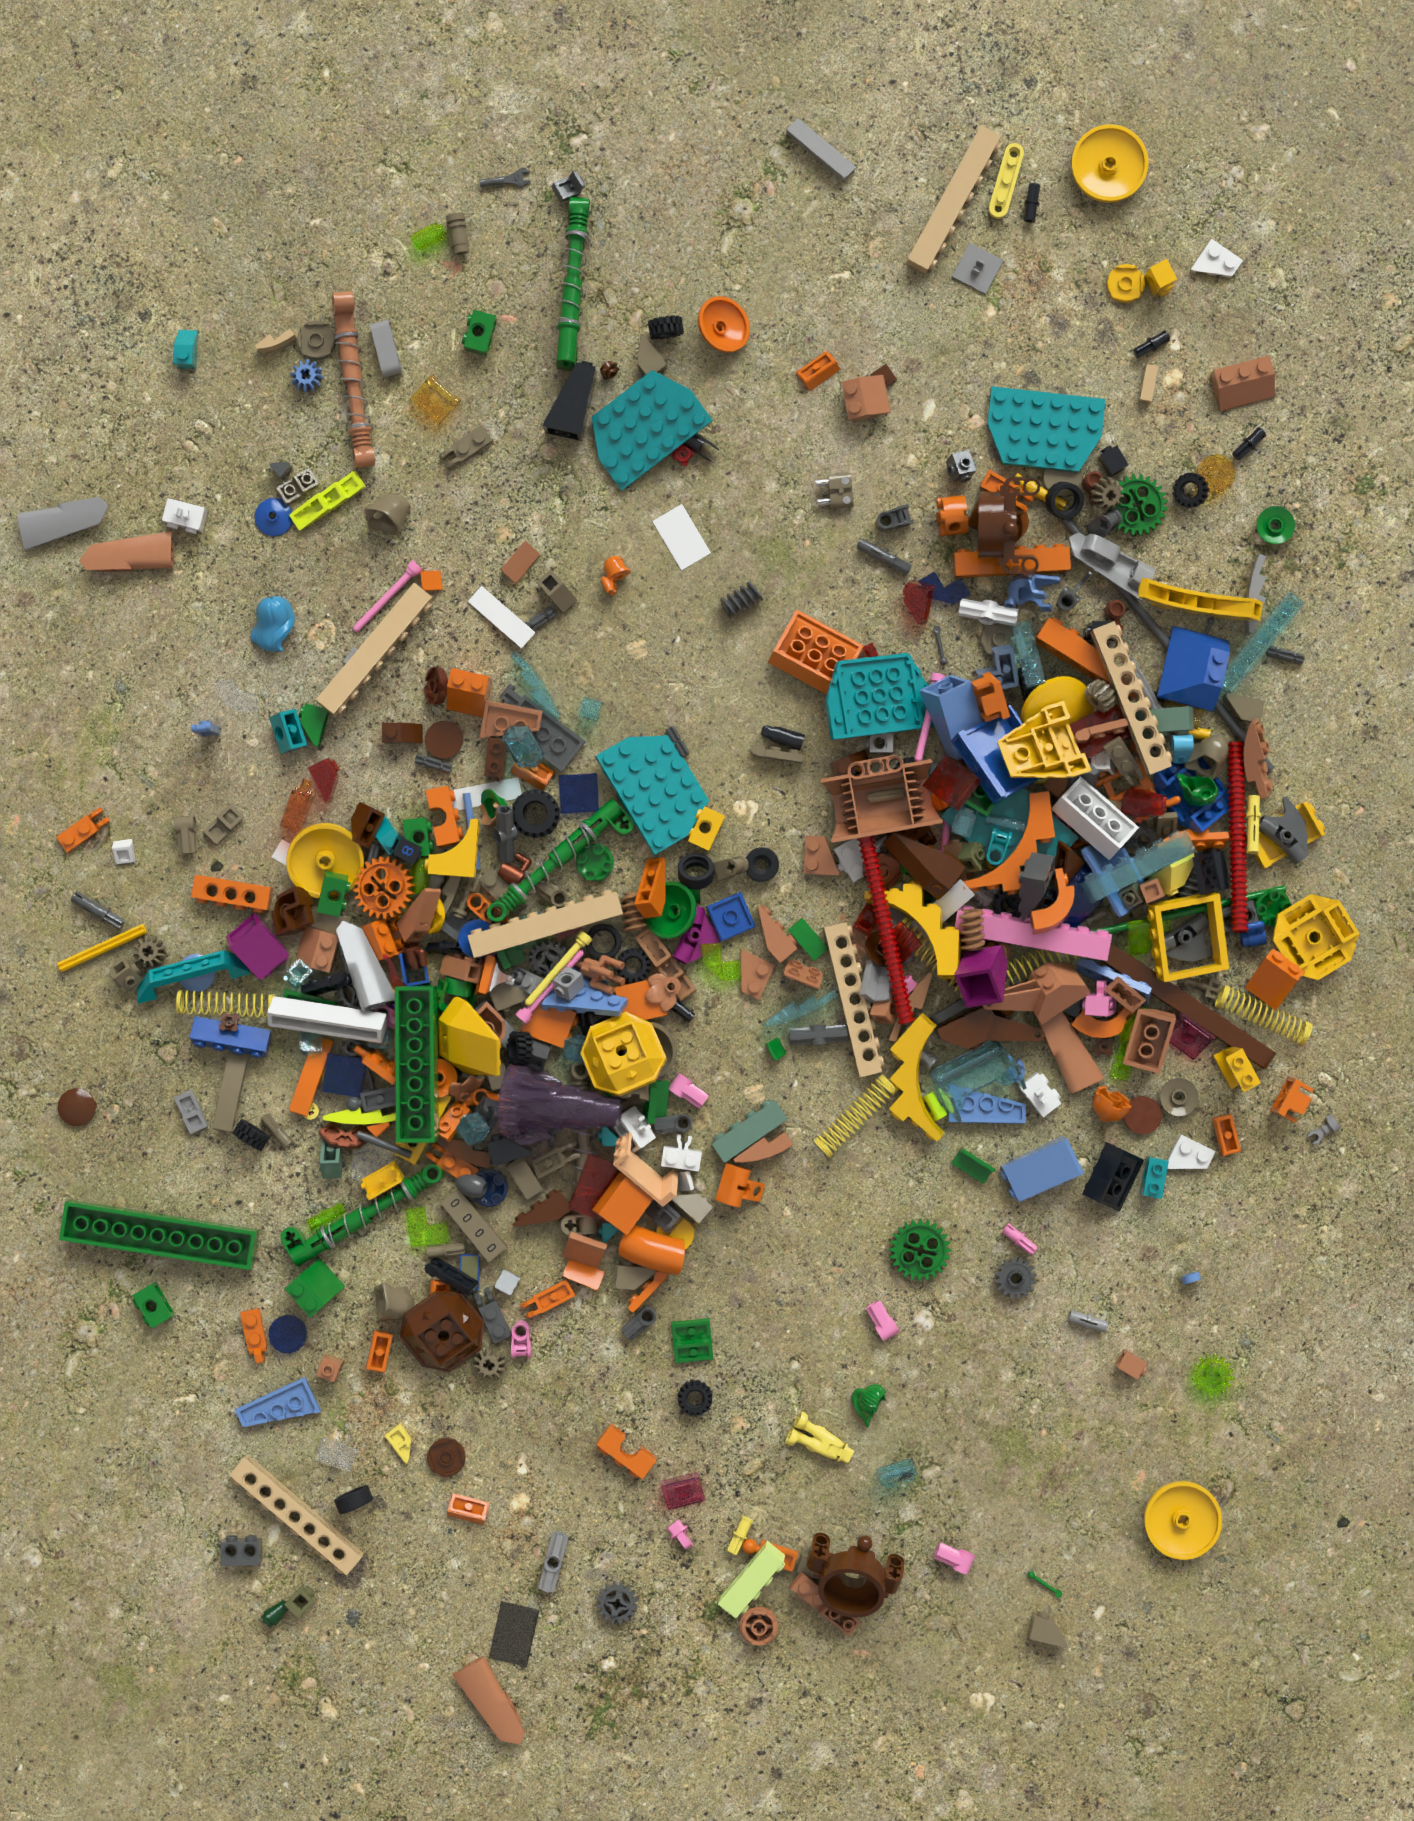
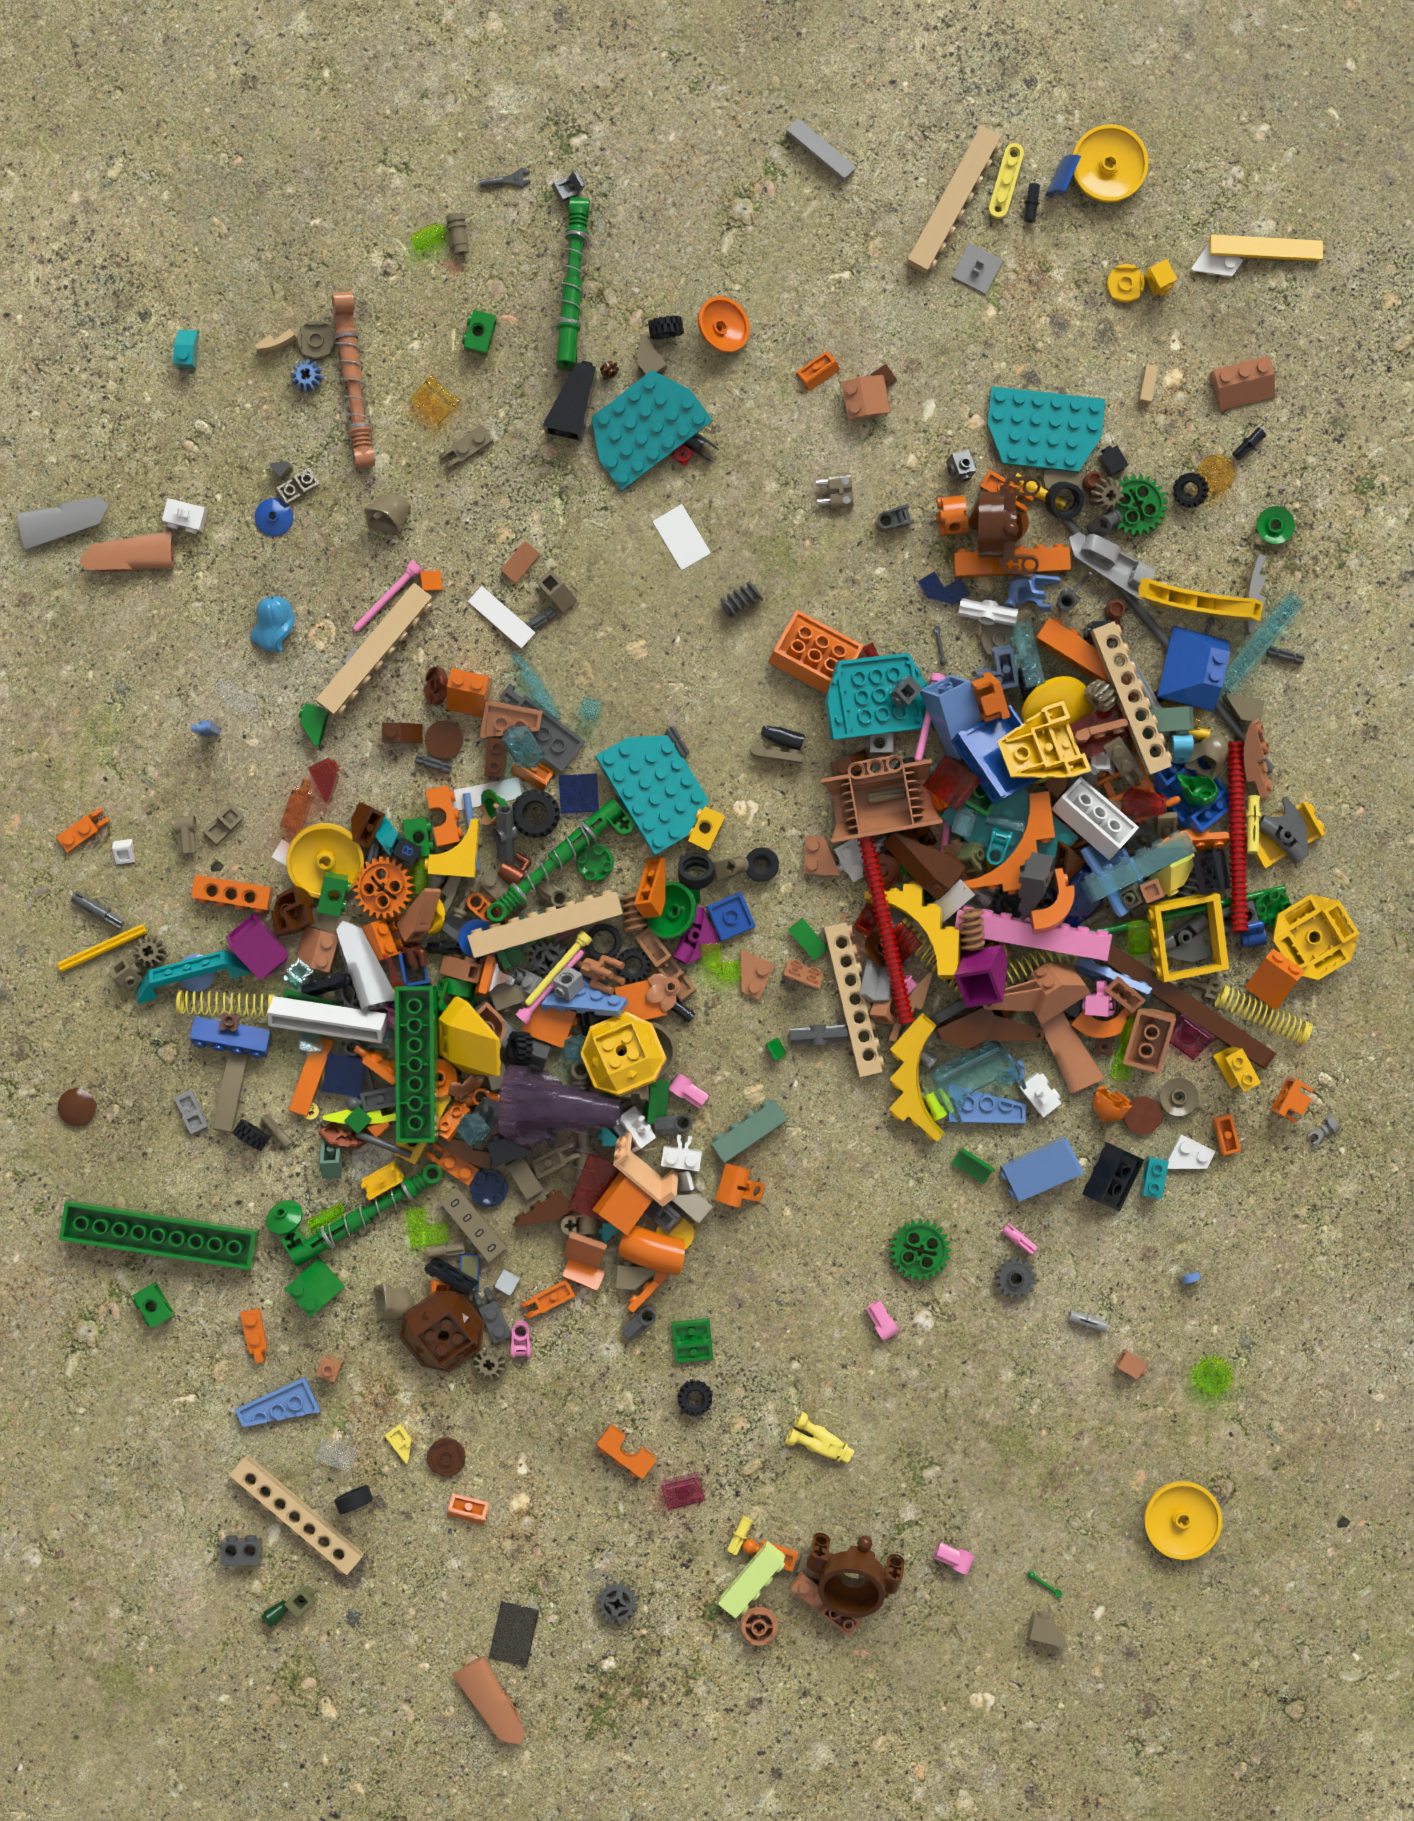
(285, 1223): none -> green dish
(287, 1333): clear blue tile -> none
(288, 731): teal brick -> none
(327, 501): neon yellow slope -> none
(358, 1120): none -> green slope
(379, 1351): orange brick -> none
(386, 348): light grey beam -> none
(471, 1185): dark grey animal -> none
(555, 1550): light grey piece -> none
(615, 571): orange piece -> none
(678, 1531): bright pink piece -> none
(763, 1149): nougat slope -> none
(776, 940): nougat slope -> none
(793, 1011): clear light blue slope -> none
(819, 1140): light yellow piece -> none
(867, 1401): green hair -> none
(885, 557): dark grey axle -> none
(897, 1472): clear light blue slope -> none
(910, 690): none -> dark grey brick
(918, 599): clear red slope -> none
(1063, 175): none -> blue slope
(1151, 344): black axle -> none
(1265, 248): none -> yellow tile

